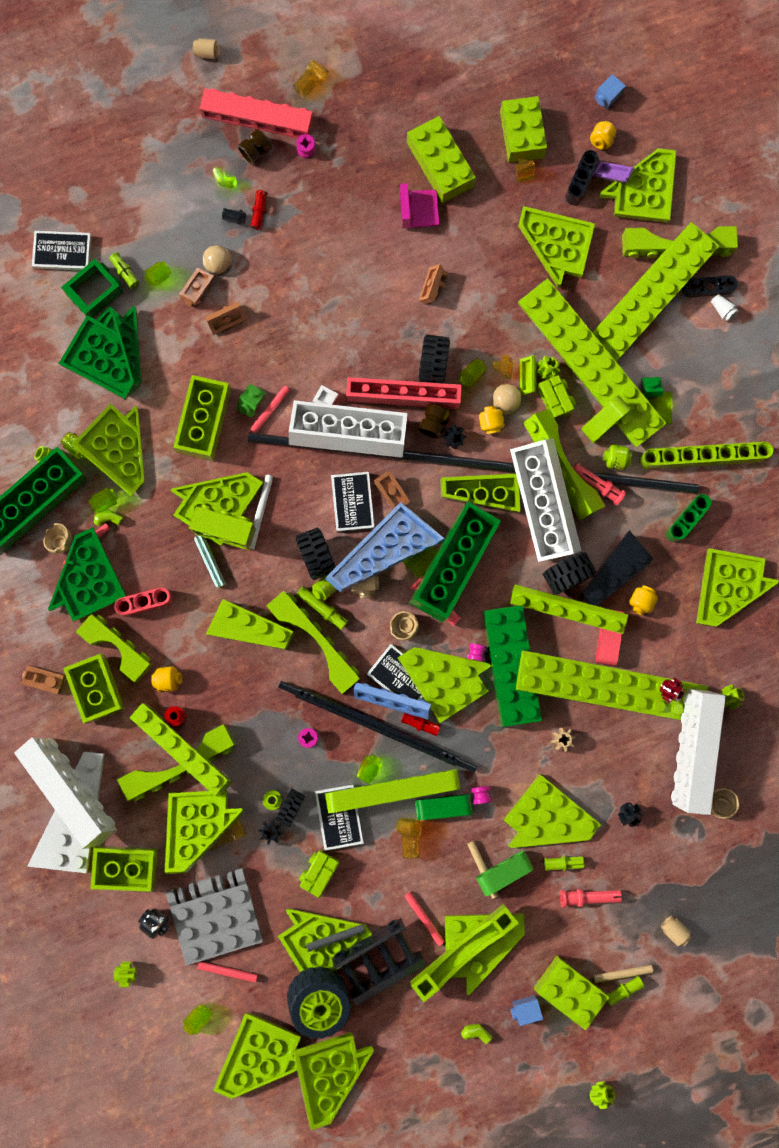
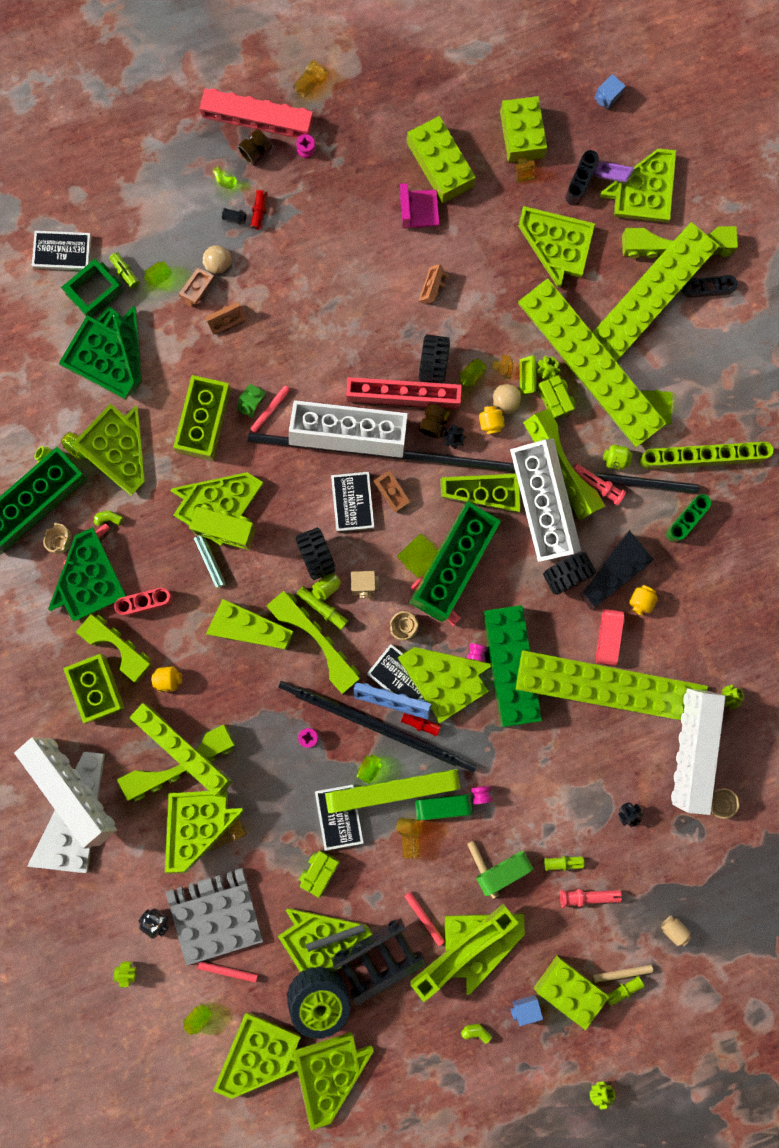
(42, 679): nougat plate -> none
(103, 500): clear neon green brick -> none
(124, 868): lime brick -> none
(182, 716): red brick -> none
(206, 48): tan brick -> none
(261, 507): white bar -> none
(266, 835): black gear -> none
(278, 797): lime plate -> none
(290, 807): black tyre -> none
(325, 396): white plate -> none
(388, 544): medium blue wing -> none
(548, 817): lime wing -> none
(565, 734): tan gear -> none
(569, 609): lime plate -> none
(603, 135): yellow head -> none
(606, 419): lime beam -> none
(652, 386): green plate -> none
(672, 690): dark red gear -> none
(725, 308): white cone -> none
(730, 585): lime wing -> none

